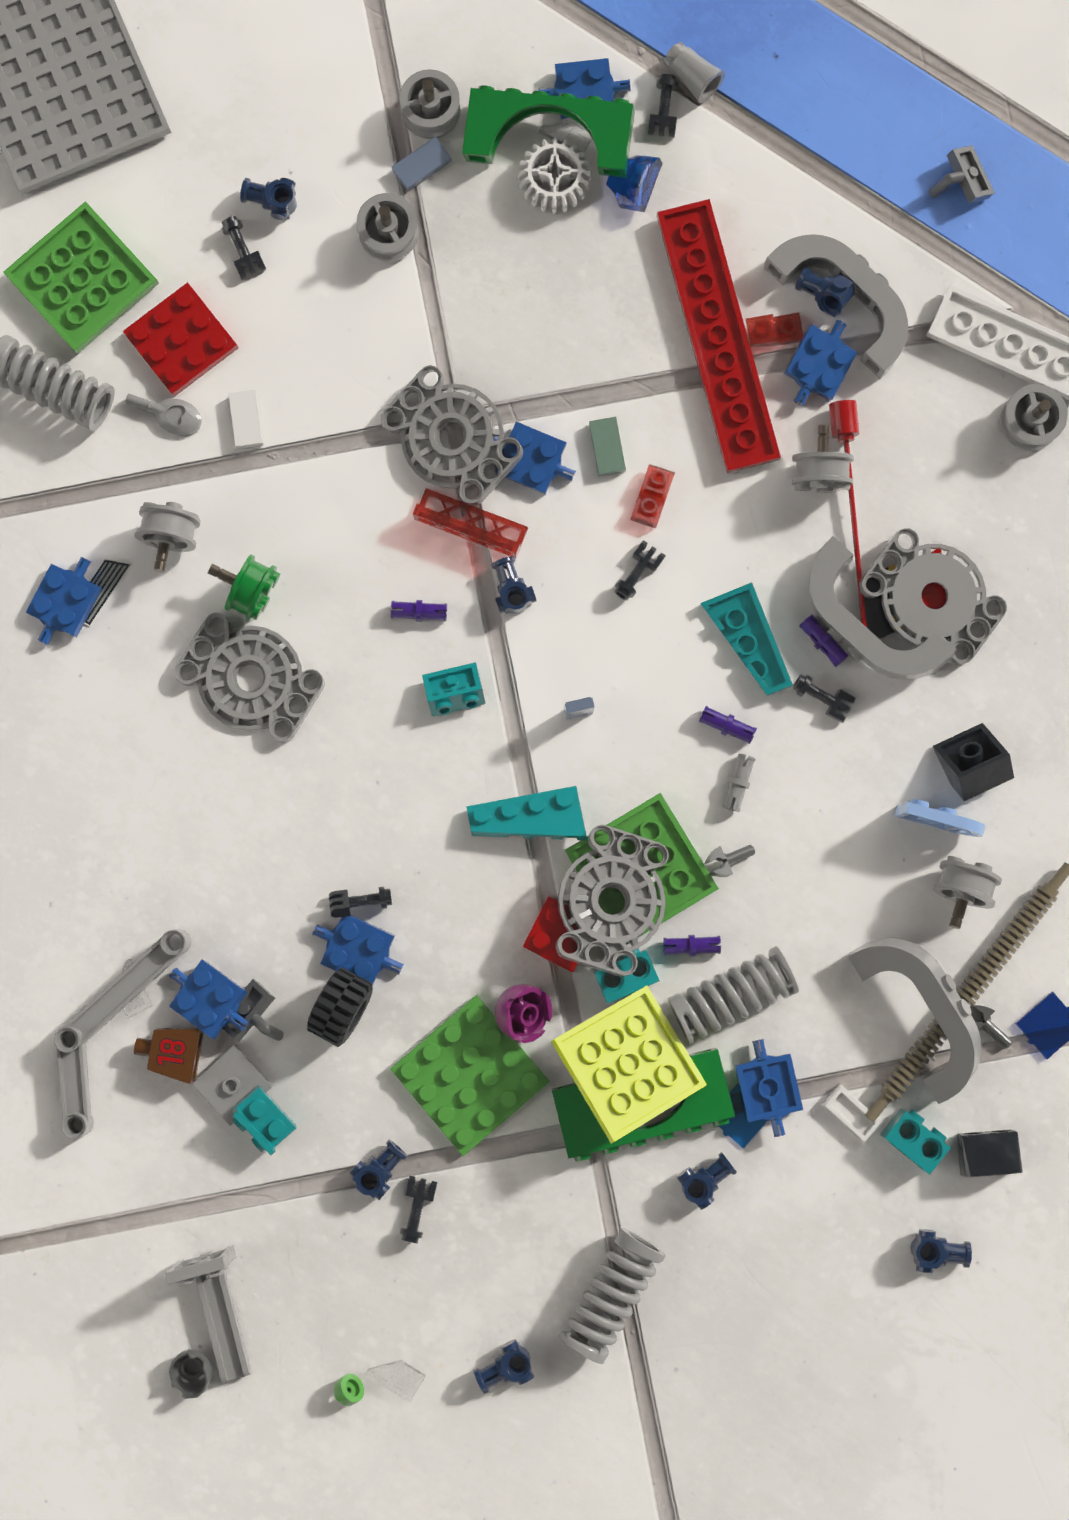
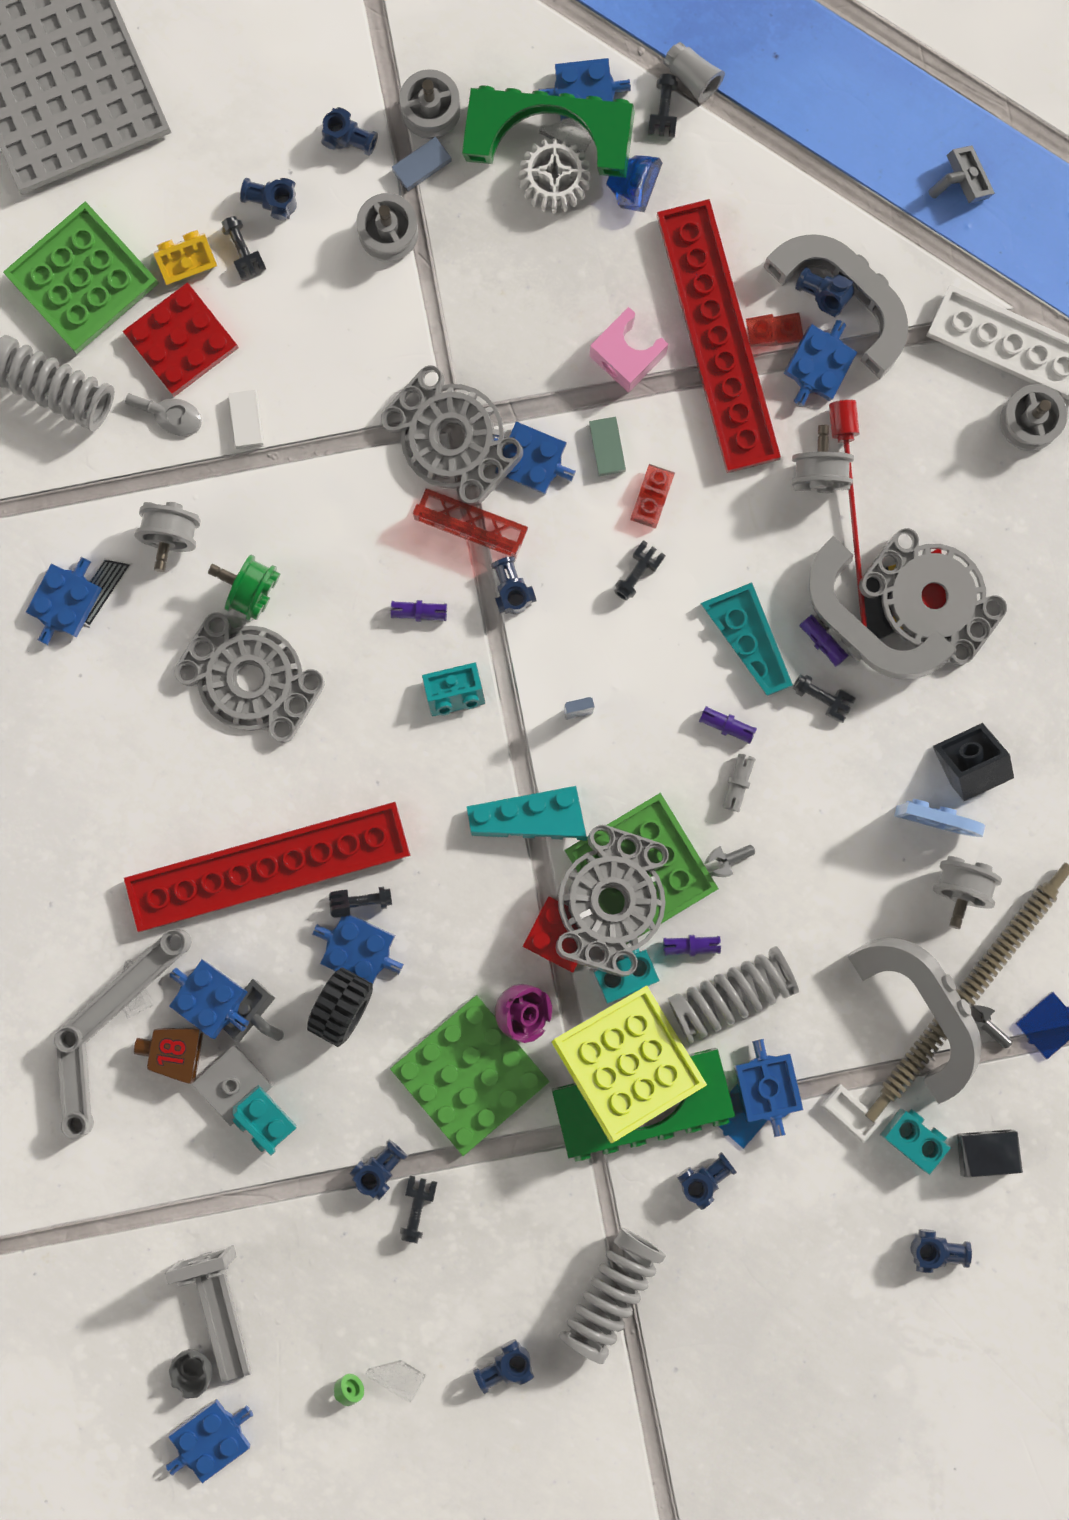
(185, 257): none -> yellow bracket
(209, 1440): none -> blue plate
(266, 867): none -> red plate
(348, 135): none -> dark blue connector
(620, 360): none -> bright pink piece

